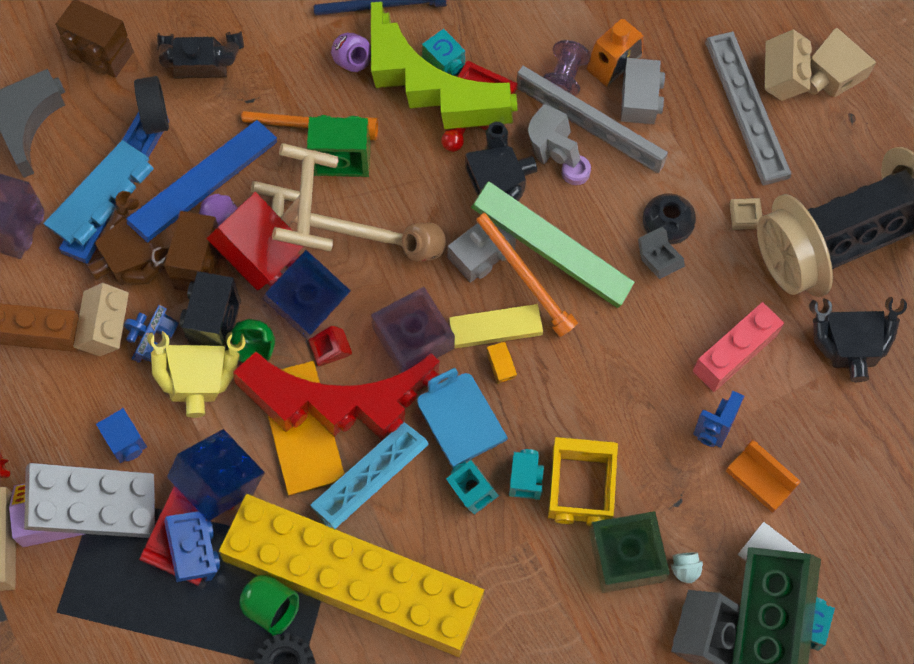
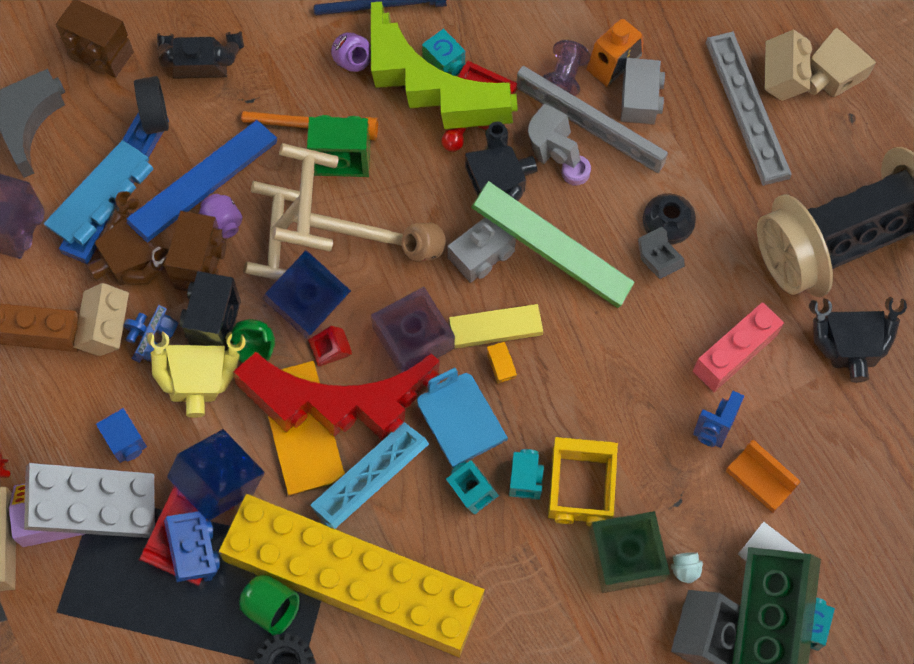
(248, 242): red brick -> none
(561, 319): orange piece -> none
(745, 213): tan tile -> none

